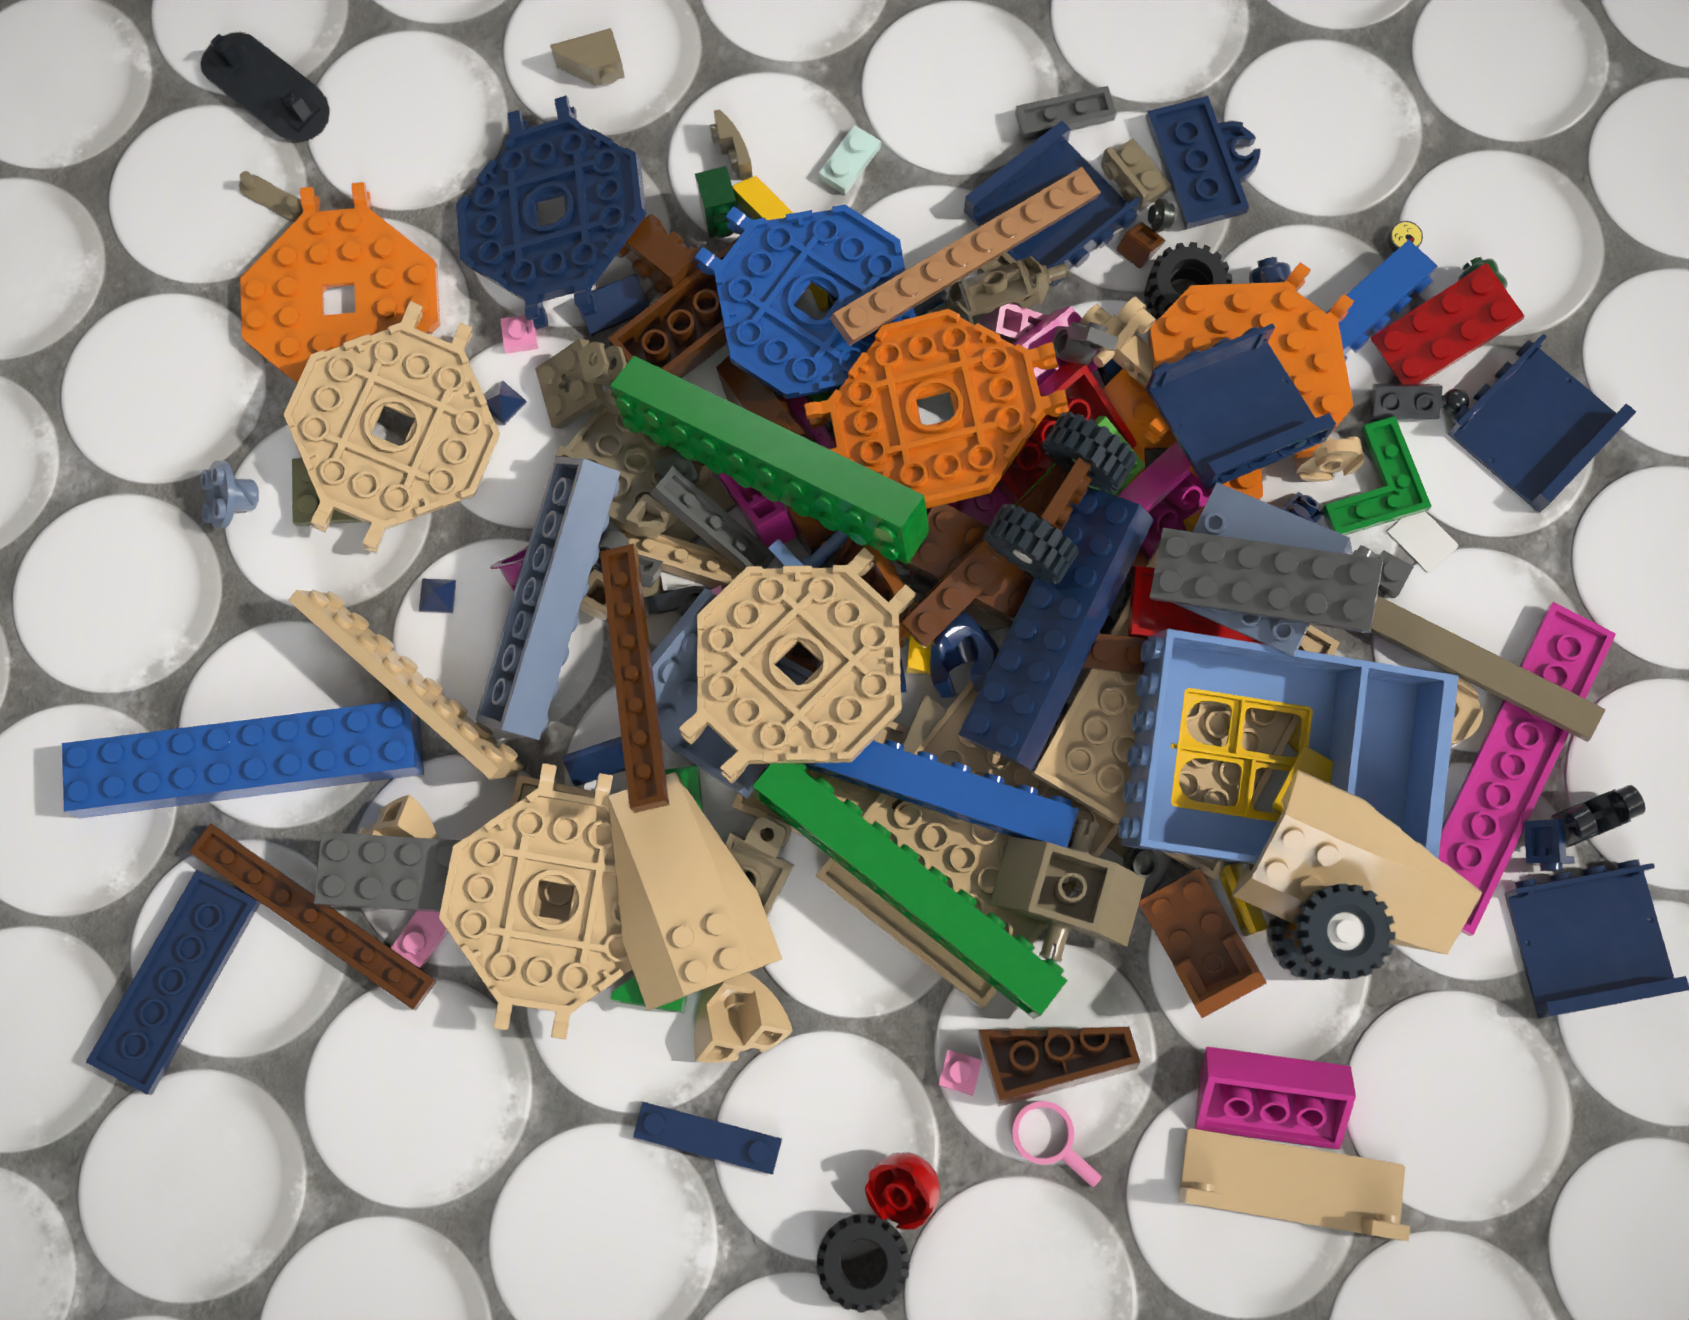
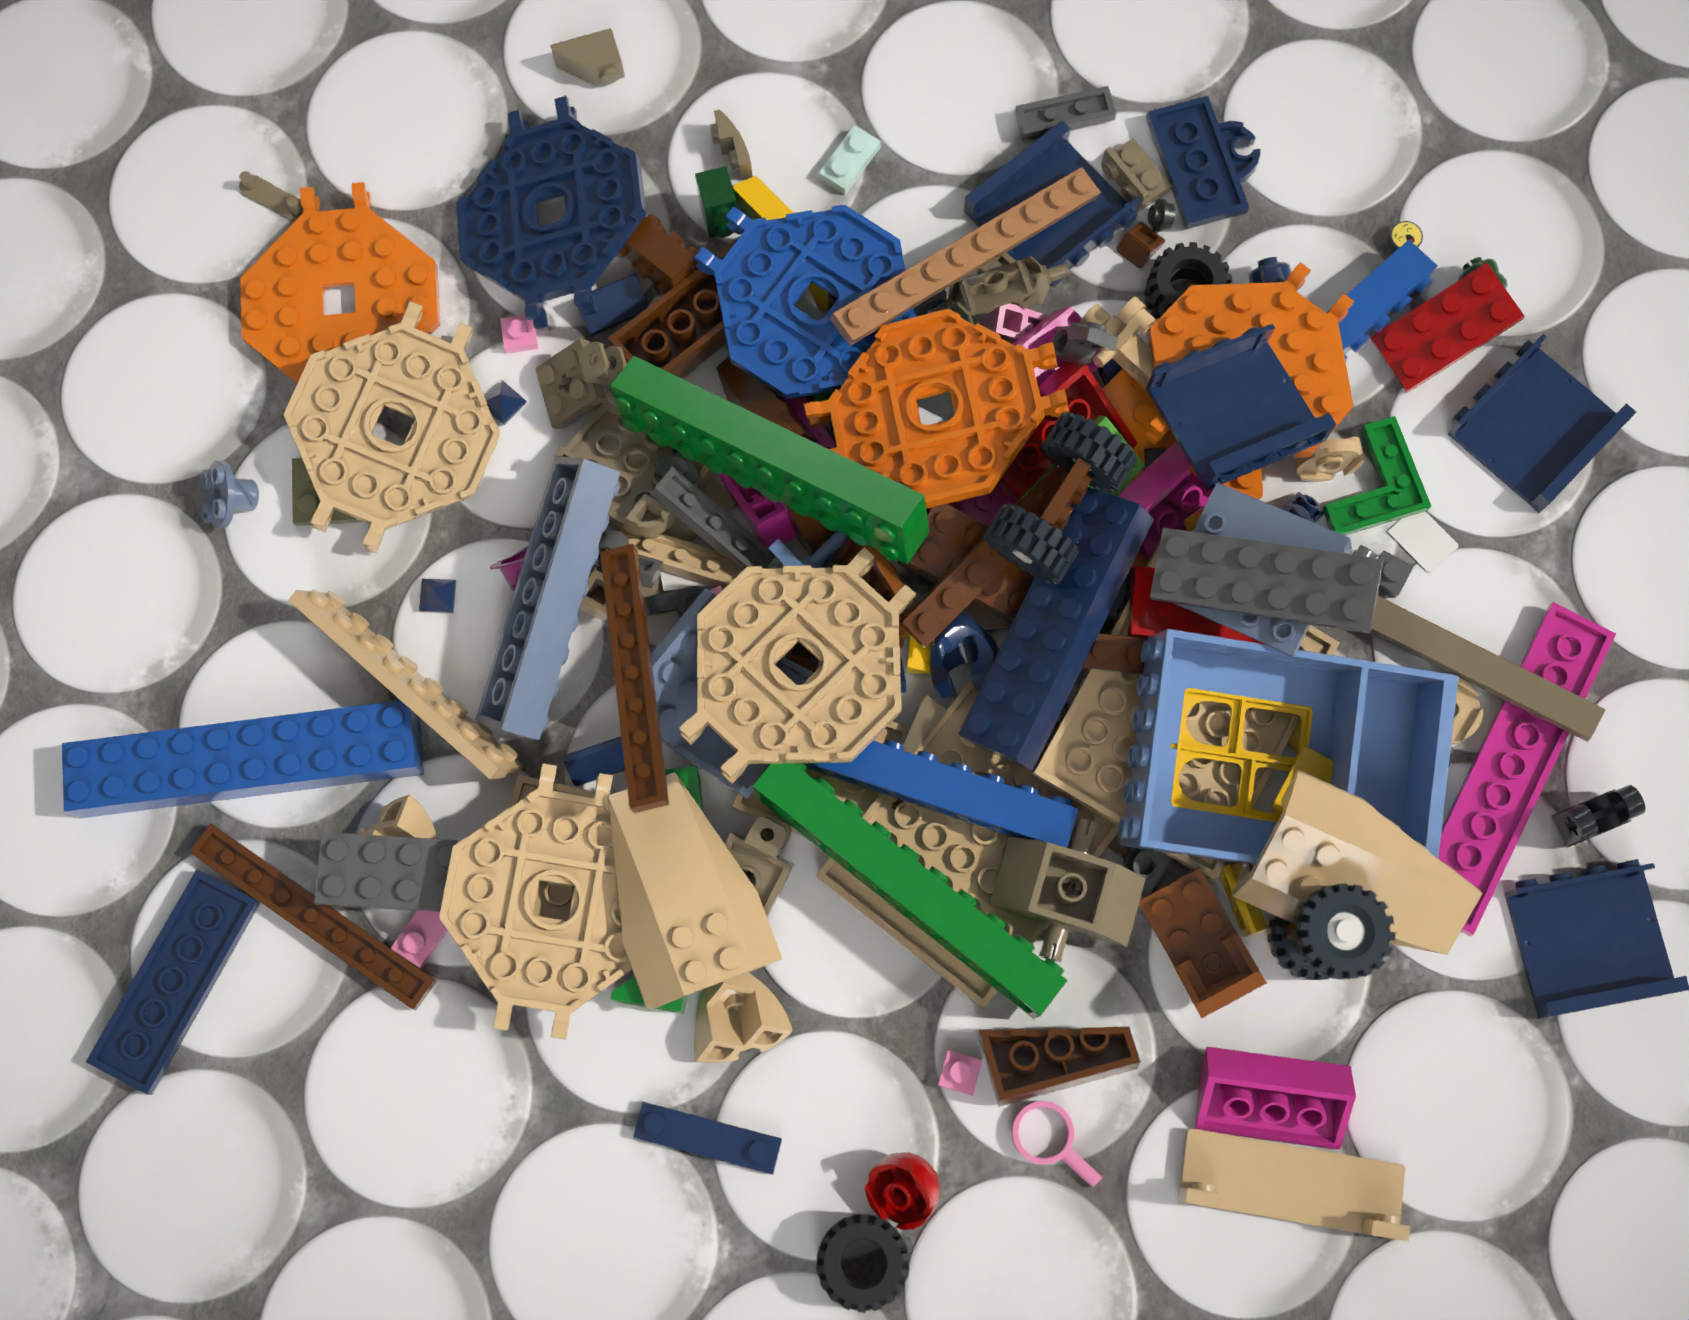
(266, 86): black piece -> none
(1415, 401): black plate -> none
(1546, 844): dark blue bracket -> none

